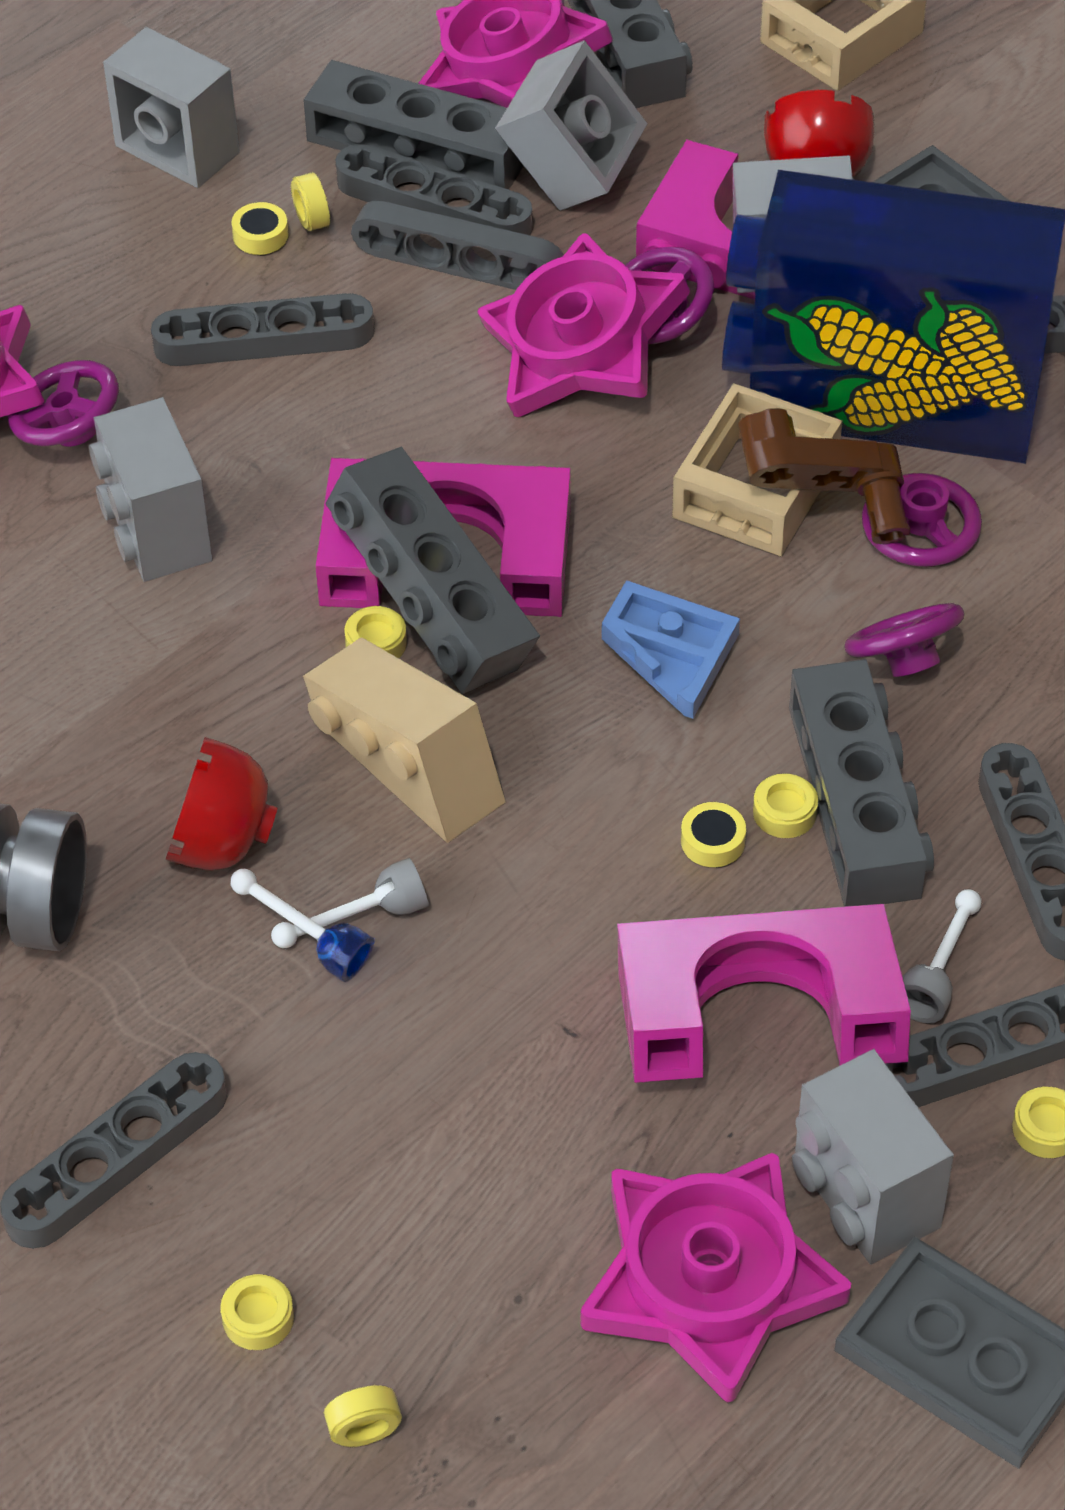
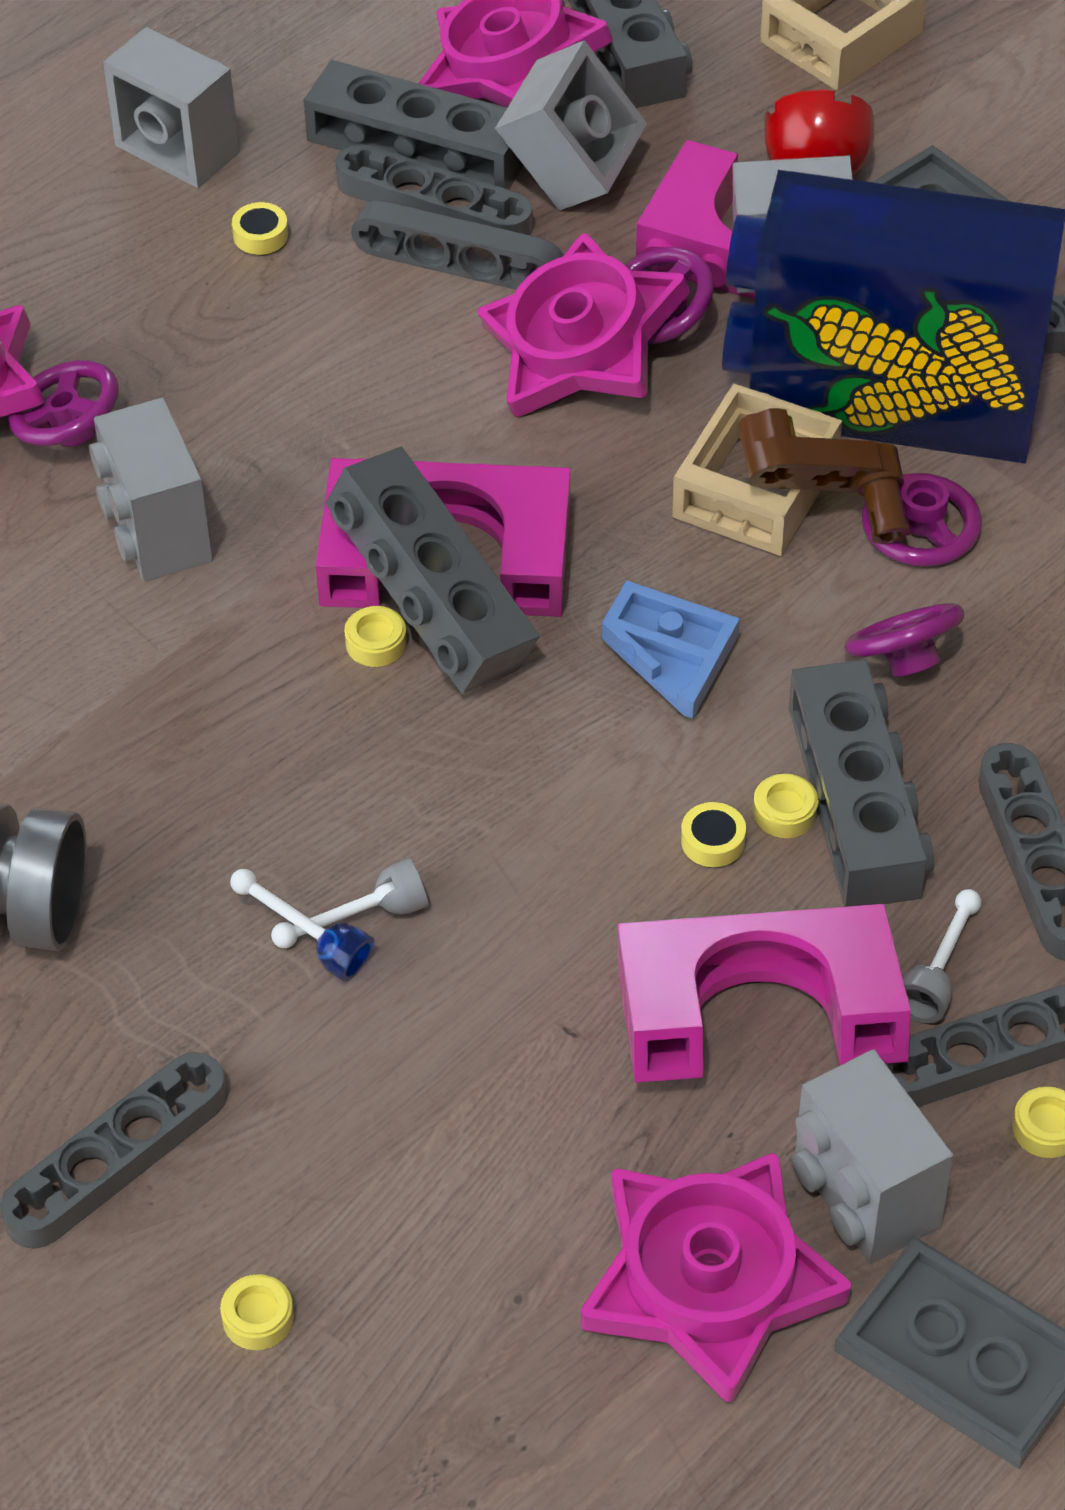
(222, 810): red cylinder -> none
(263, 337): dark grey beam -> none
(310, 201): light yellow tile -> none
(362, 1416): light yellow tile -> none
(408, 734): tan wedge -> none

